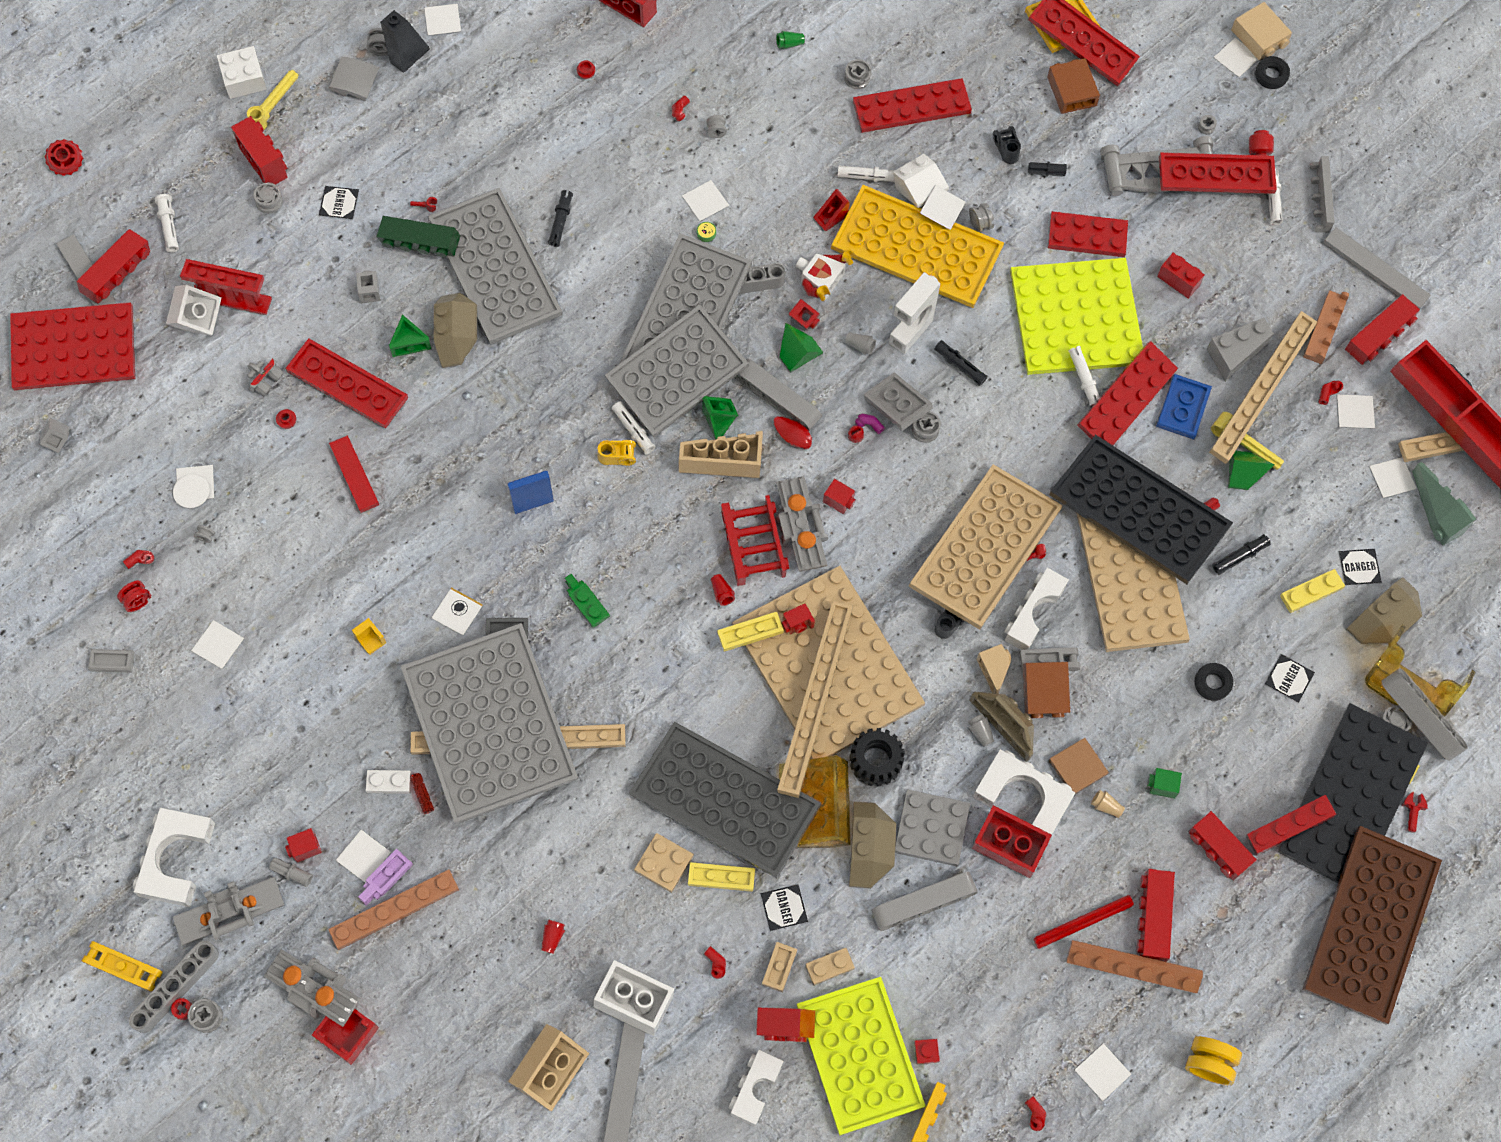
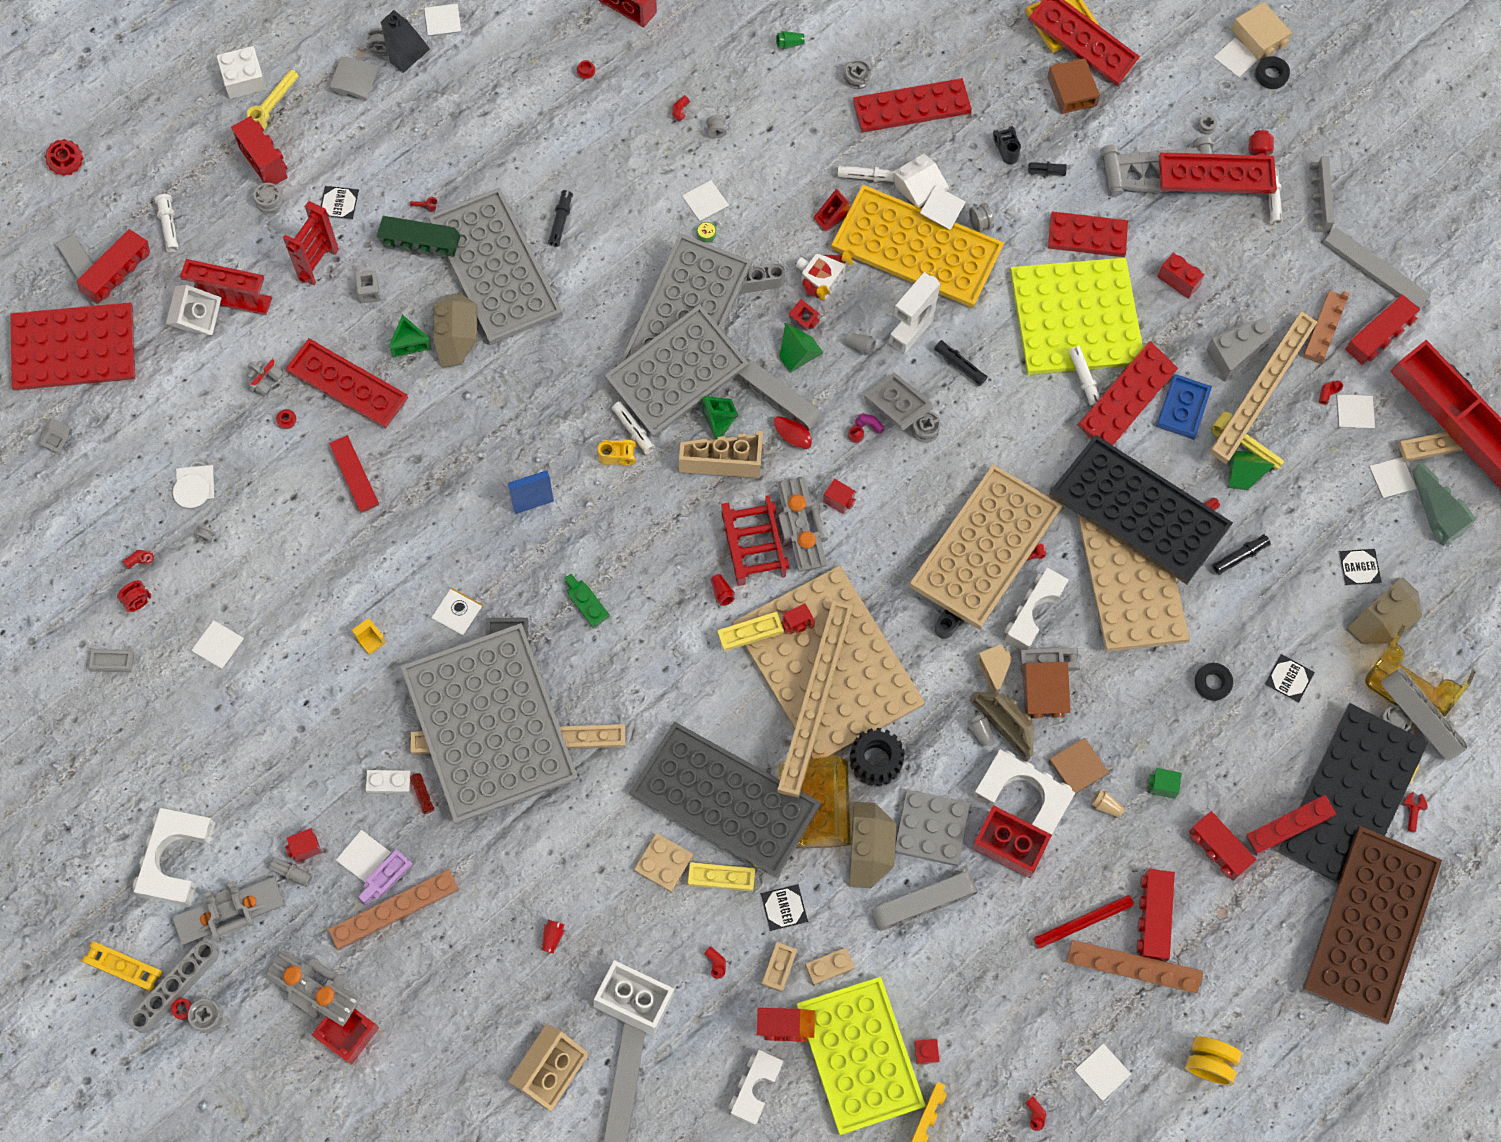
(324, 240): none -> red fence
(1312, 591): light yellow plate -> none

